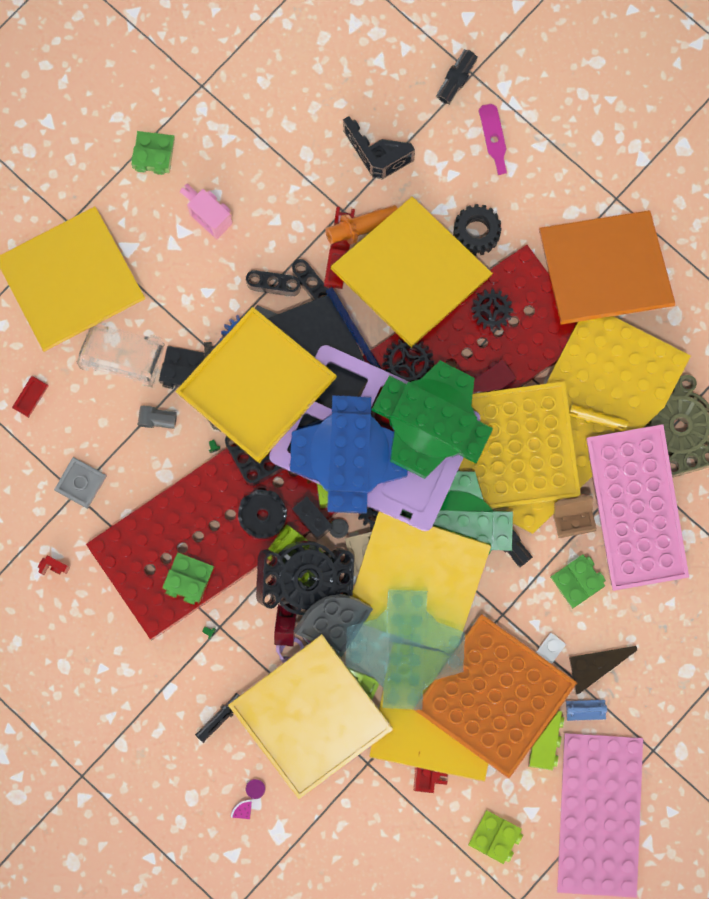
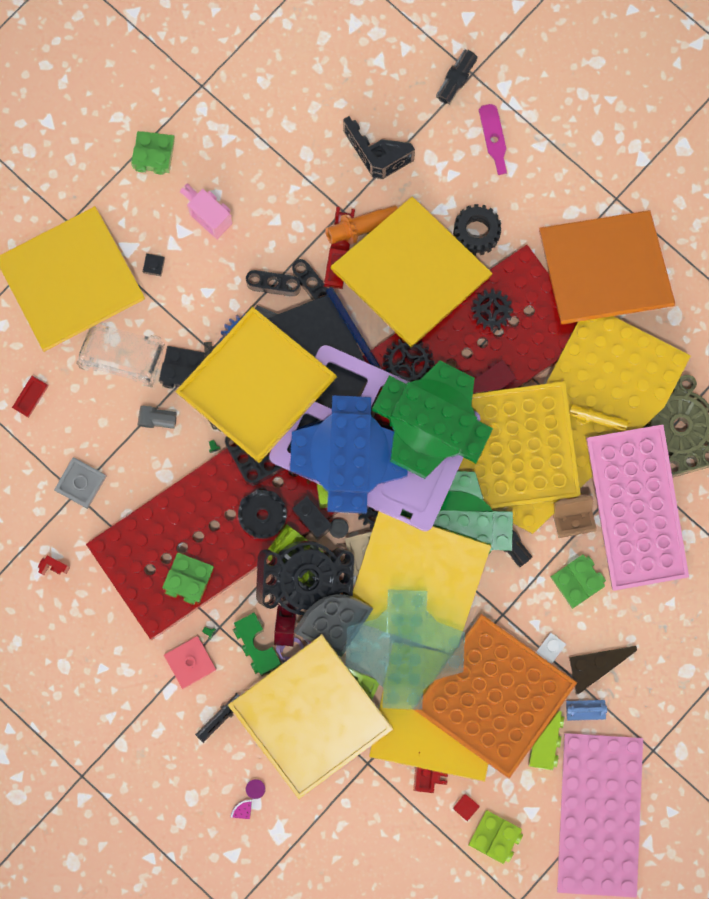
(153, 265): none -> black plate
(190, 662): none -> coral plate
(247, 630): none -> green arch
(466, 807): none -> red tile

